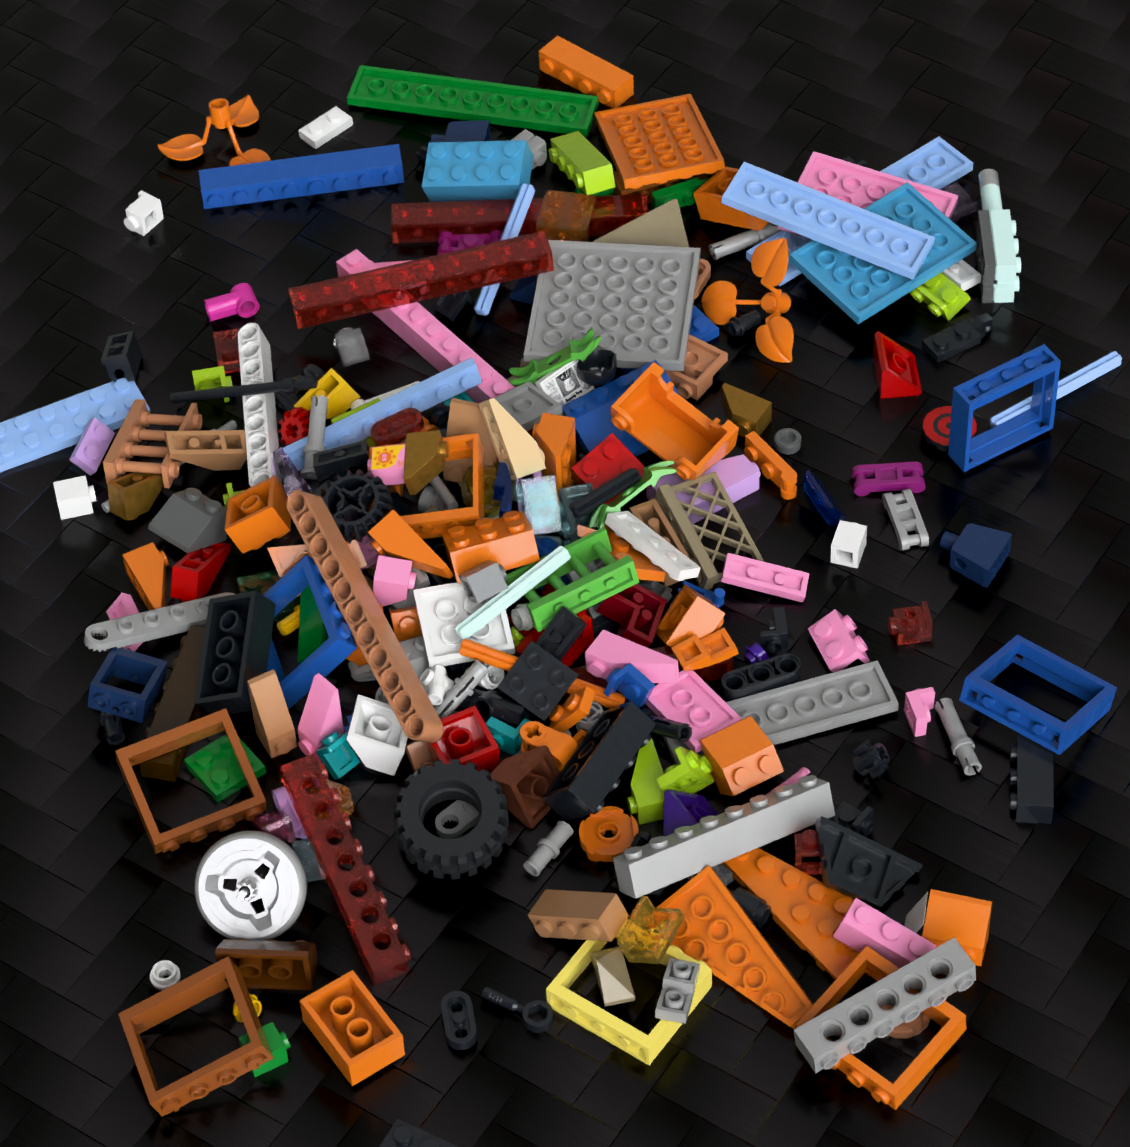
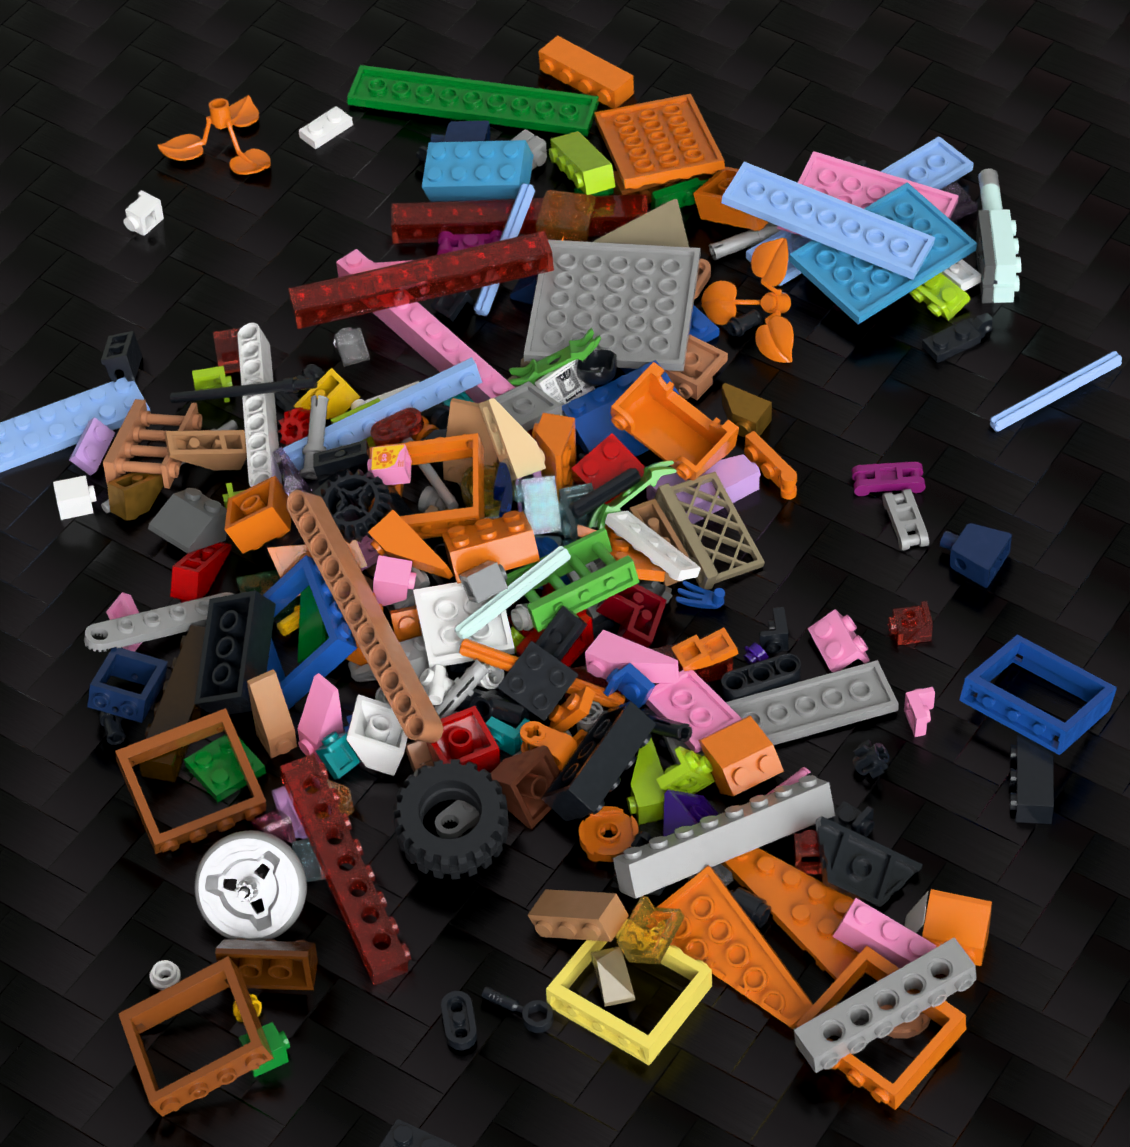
(148, 574): orange slope -> none
(239, 301): dark pink piece -> none
(301, 176): blue brick -> none
(352, 1027): orange brick -> none
(423, 459): pearl gold slope -> none
(548, 848): light grey pin -> none
(677, 990): light grey slope -> none
(689, 616): orange slope -> none
(765, 577): bright pink plate -> none
(787, 441): dark grey tile -> none
(822, 499): clear blue slope -> none
(848, 544): white brick -> none
(895, 369): red slope -> none
(937, 427): red tile -> none
(962, 745): light grey pin -> none
(1037, 366): blue window -> none

